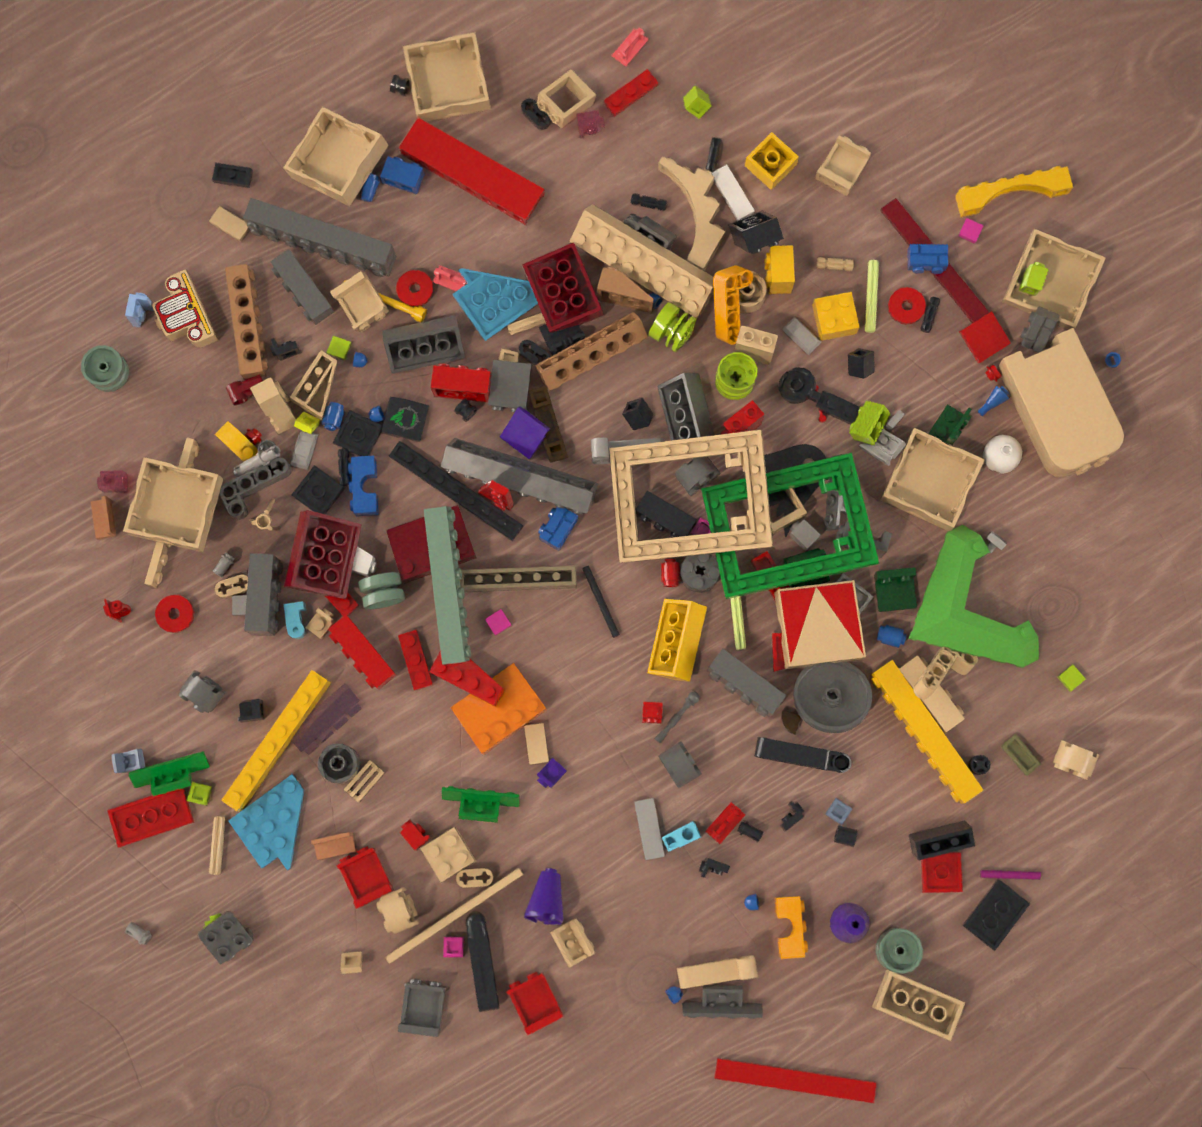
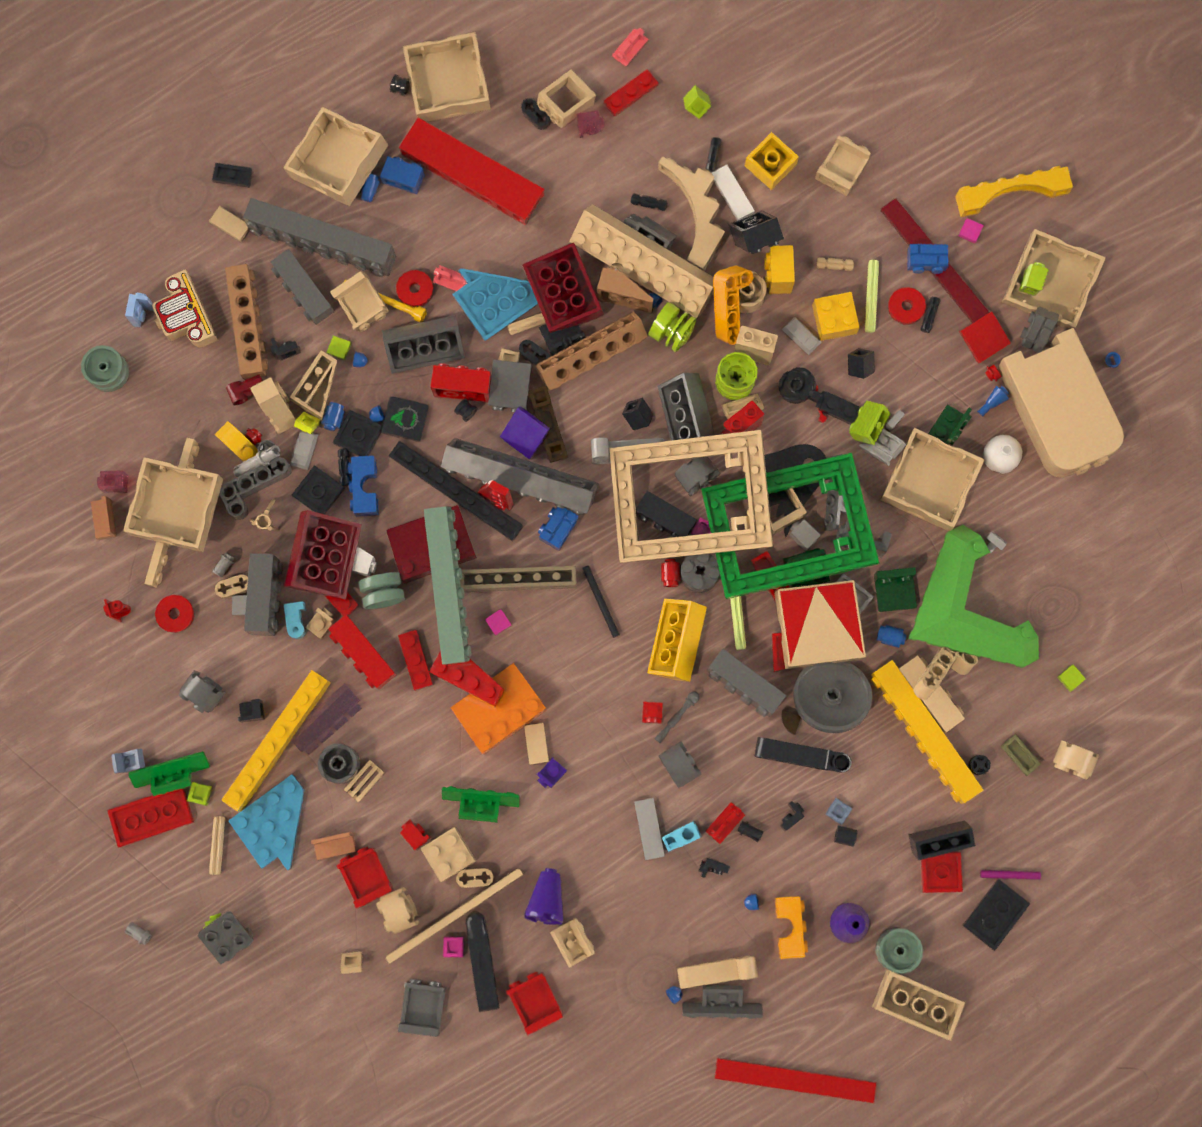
(732, 407): none -> tan tile

